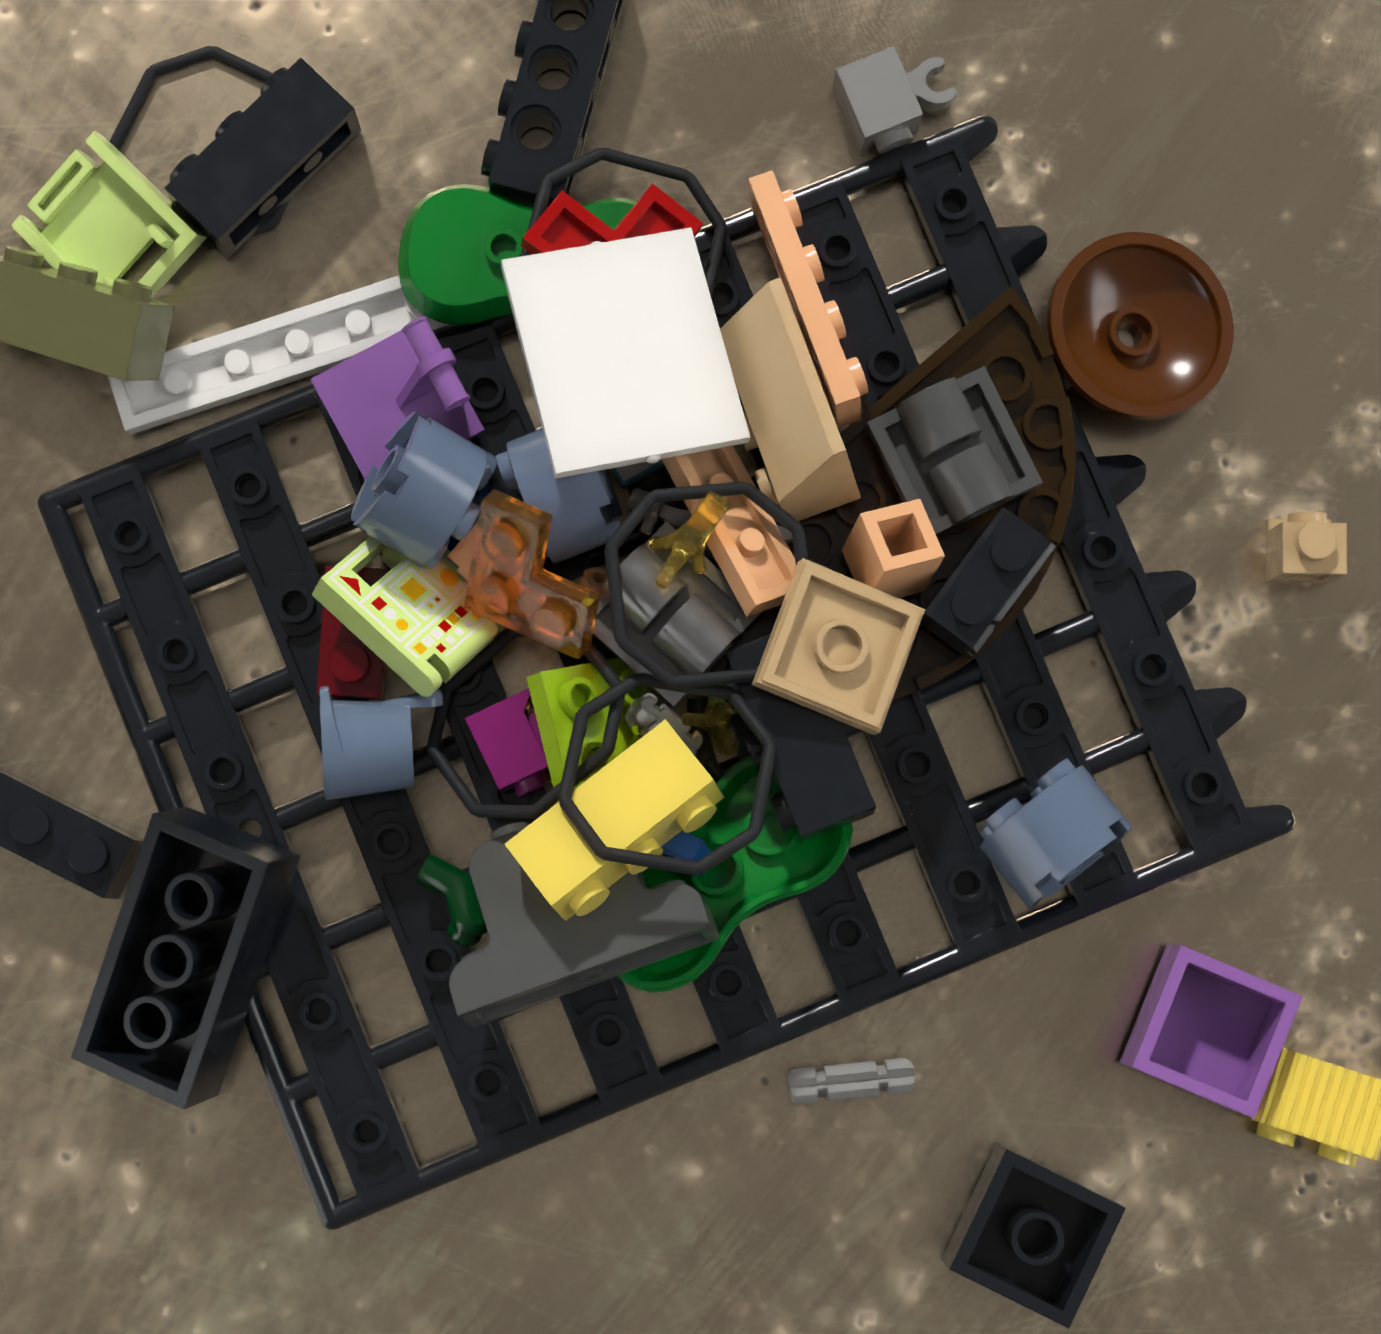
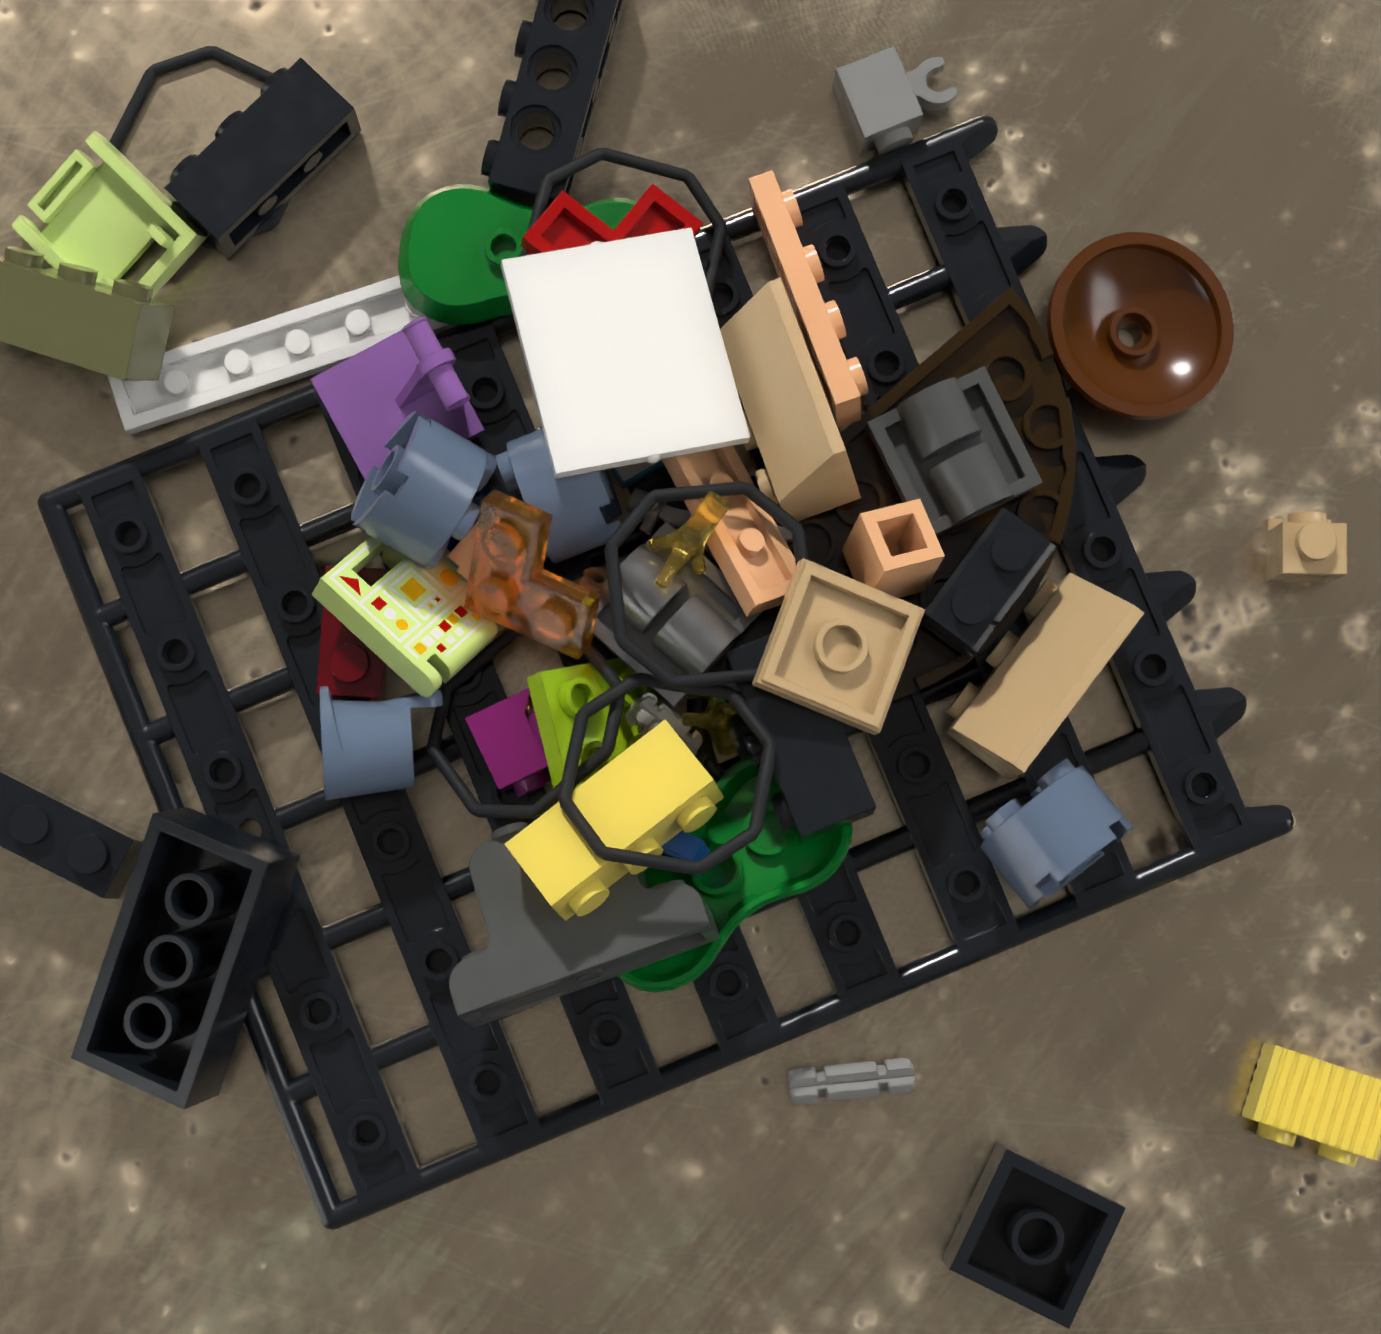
(461, 899): dark green arm -> none
(1040, 673): none -> tan slope
(1211, 1029): medium lavender piece -> none

